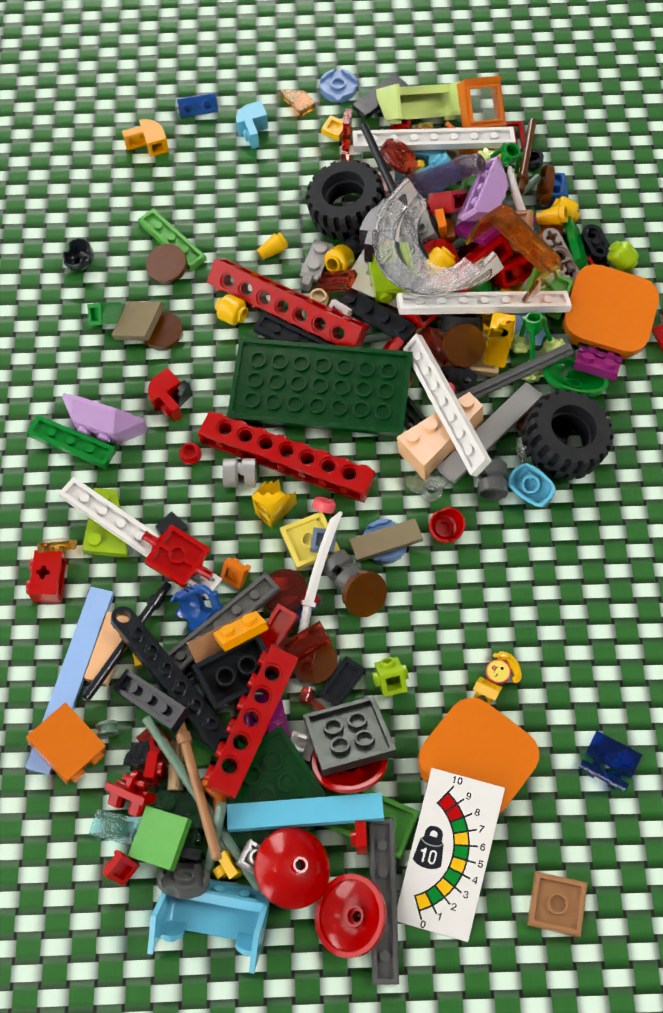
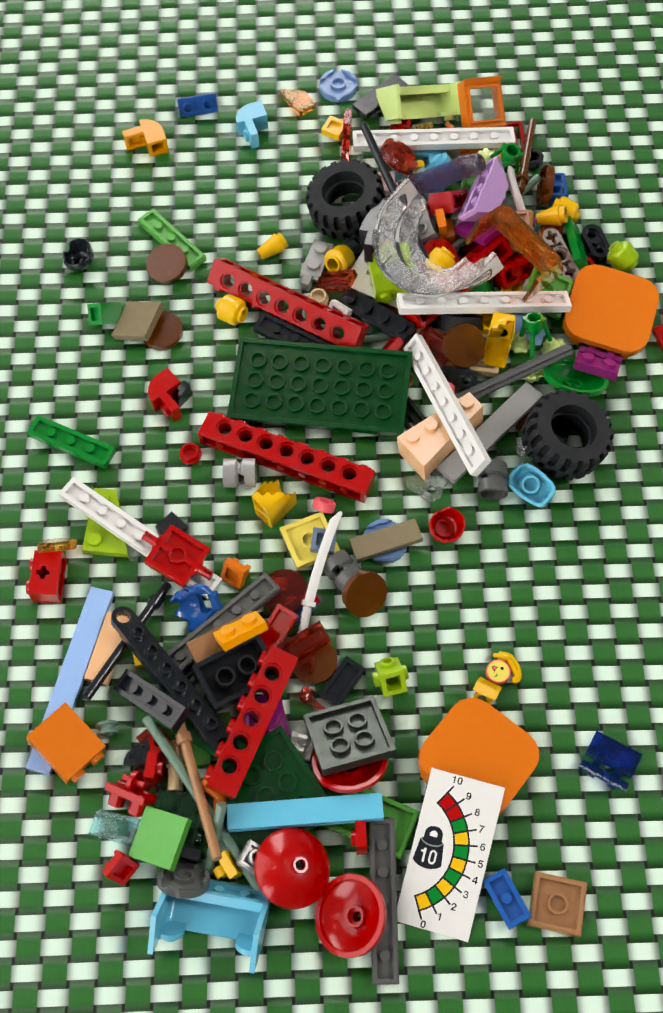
(103, 421): lavender wedge -> none
(507, 899): none -> blue plate

